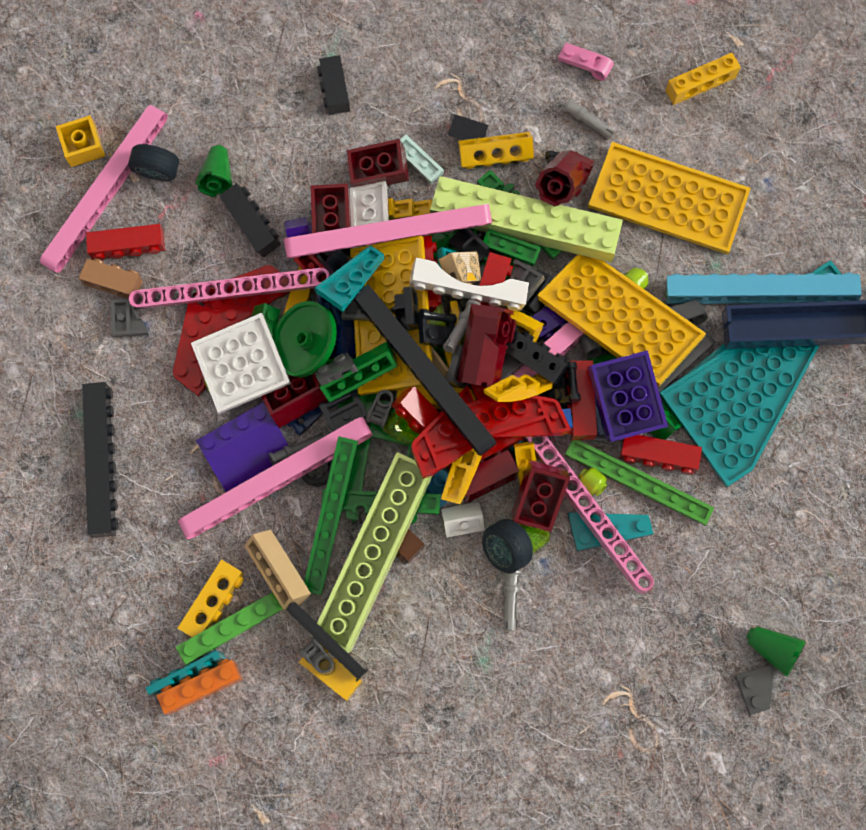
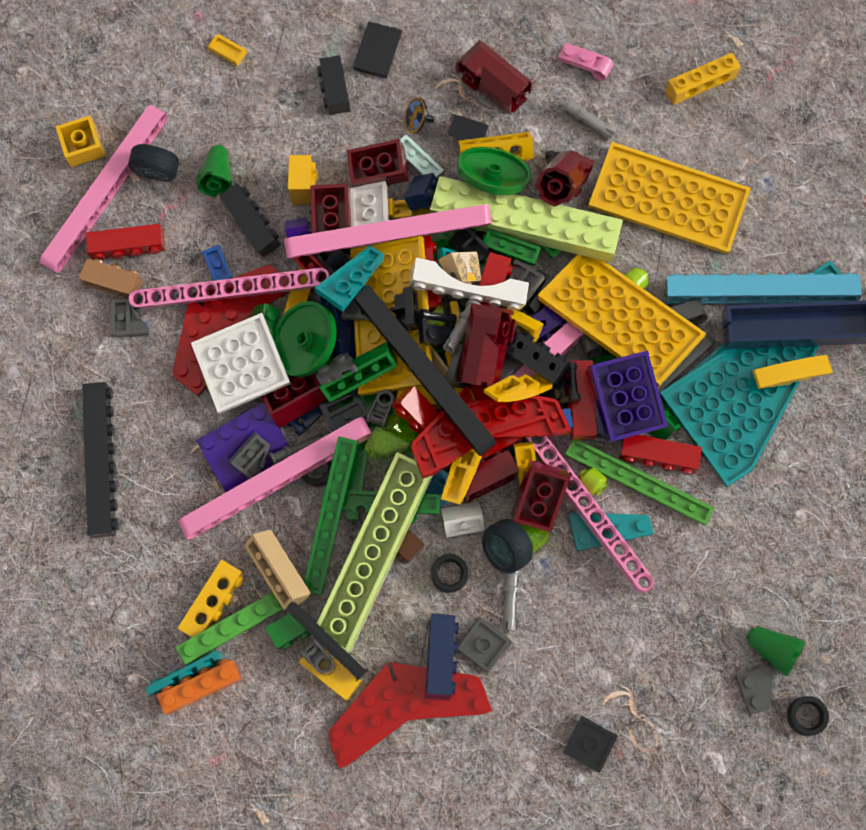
(217, 263): none -> blue plate
(227, 49): none -> yellow tile
(251, 456): none -> dark grey wing
(286, 631): none -> green brick
(301, 175): none -> yellow brick
(377, 49): none -> black tile
(385, 445): none -> clear neon green slope
(390, 704): none -> red wing
(416, 115): none -> shield
(421, 191): none -> dark blue brick
(440, 657): none -> dark blue brick
(449, 558): none -> black tyre
(483, 645): none -> dark grey tile
(493, 170): none -> green dish
(494, 77): none -> dark red brick
(590, 744): none -> black plate
(792, 371): none -> yellow slope
(823, 713): none -> black tyre

